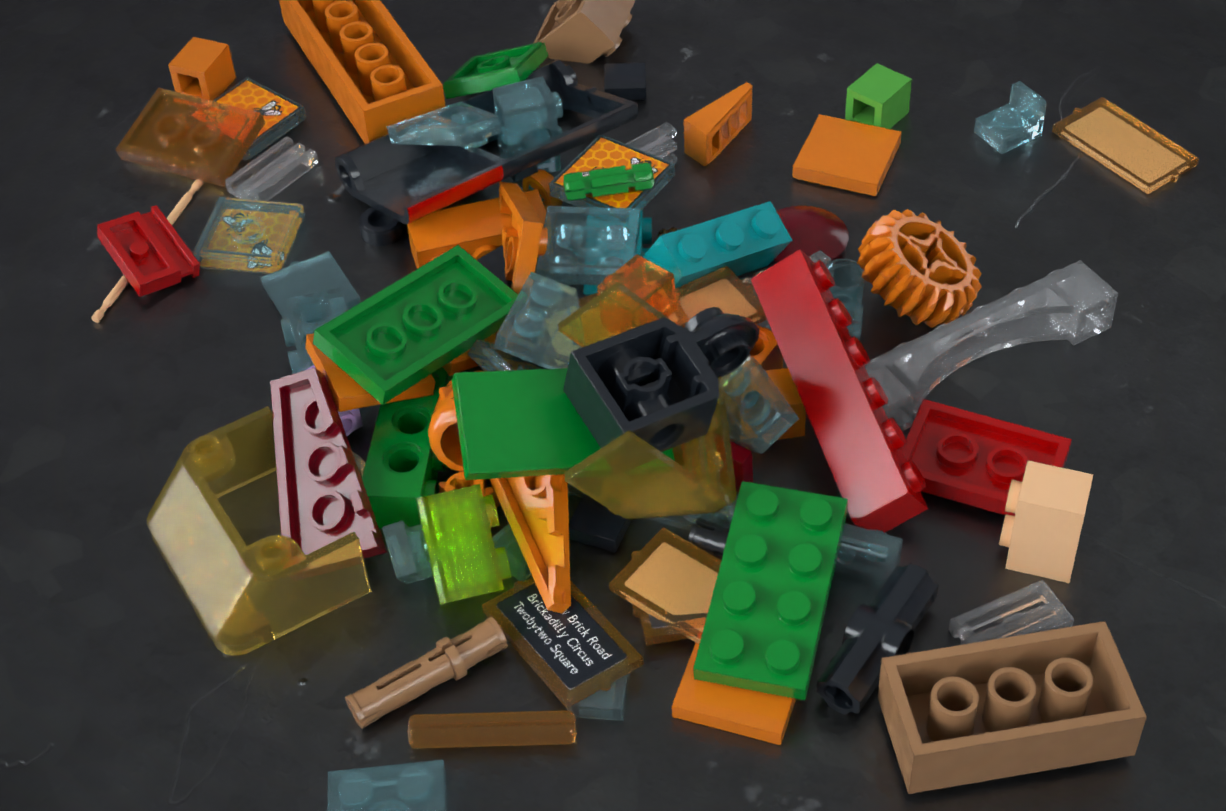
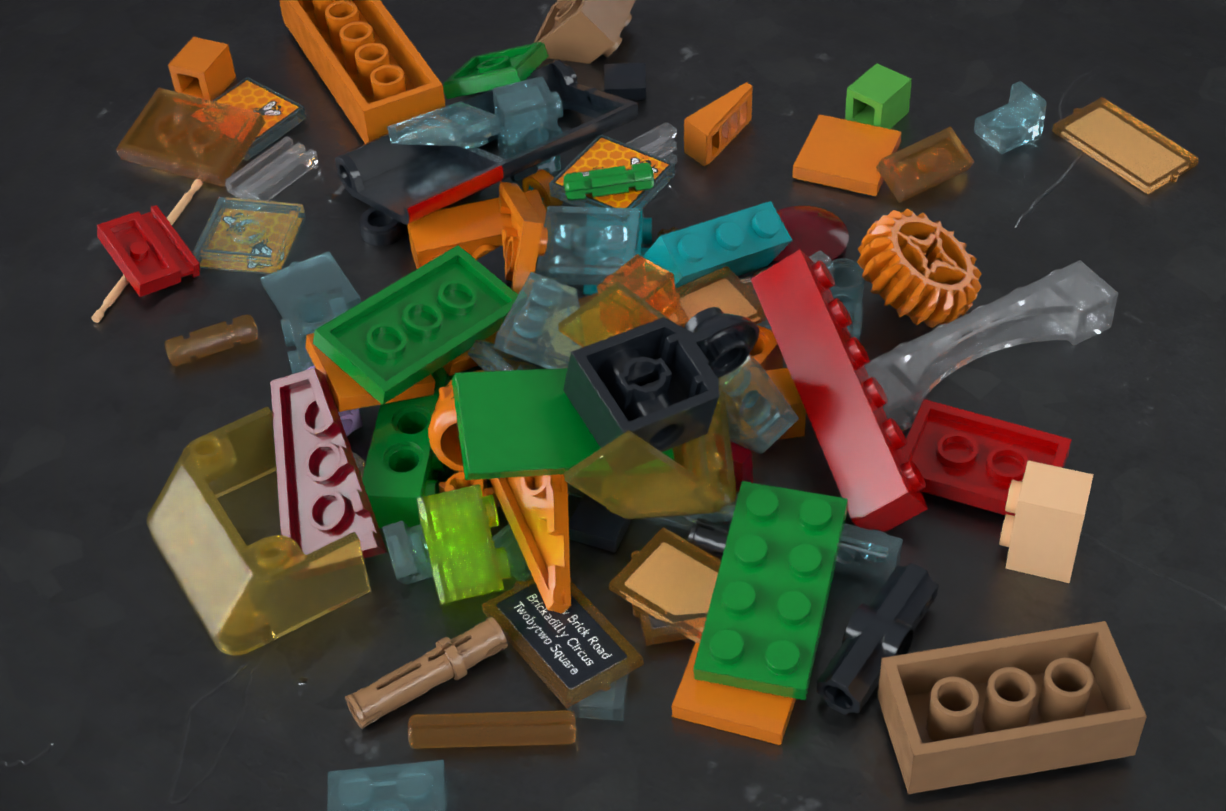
(211, 340): none -> clear orange axle
(925, 164): none -> clear orange plate
(1043, 618): clear tile -> none

